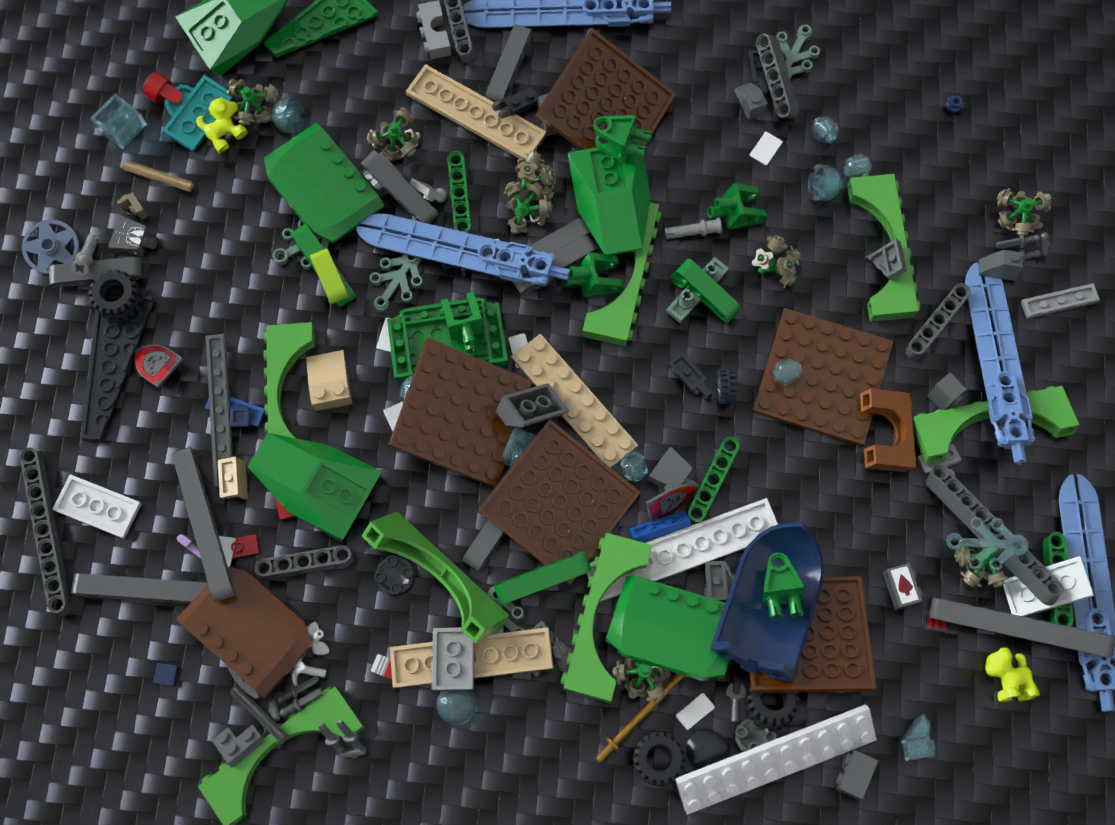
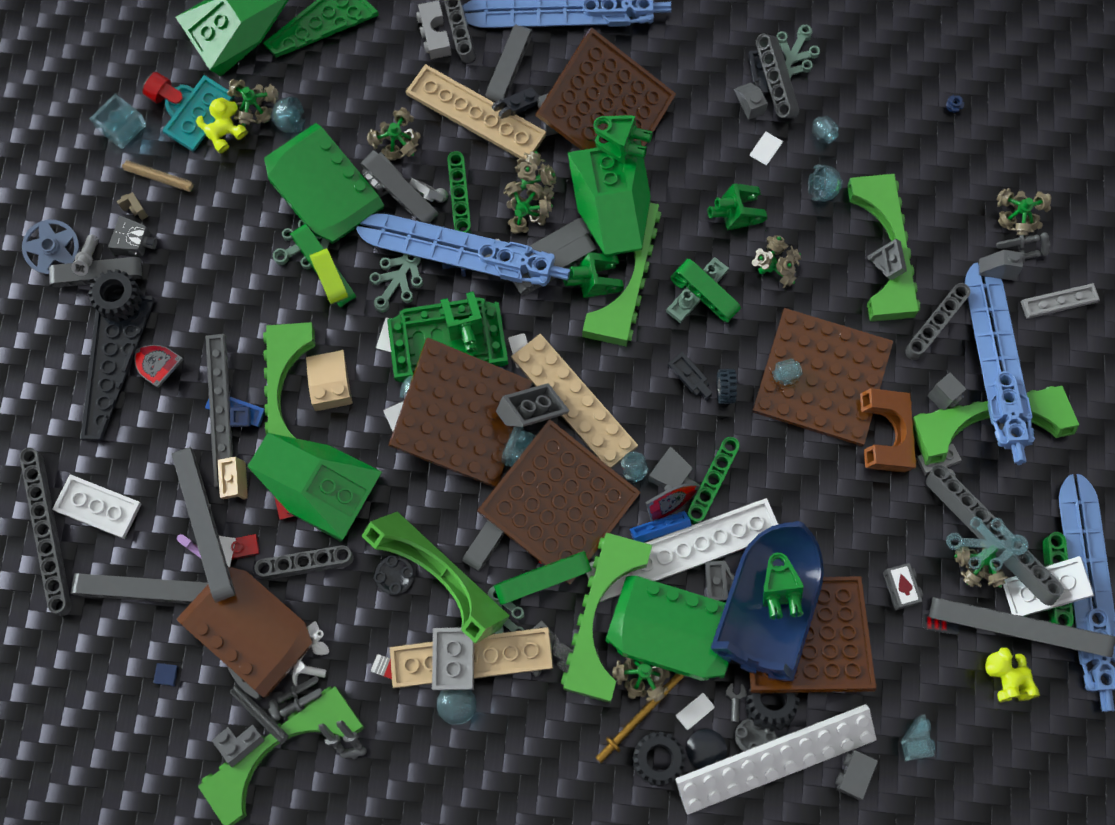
(702, 228): light grey pin -> none
(857, 166): clear light blue head -> none

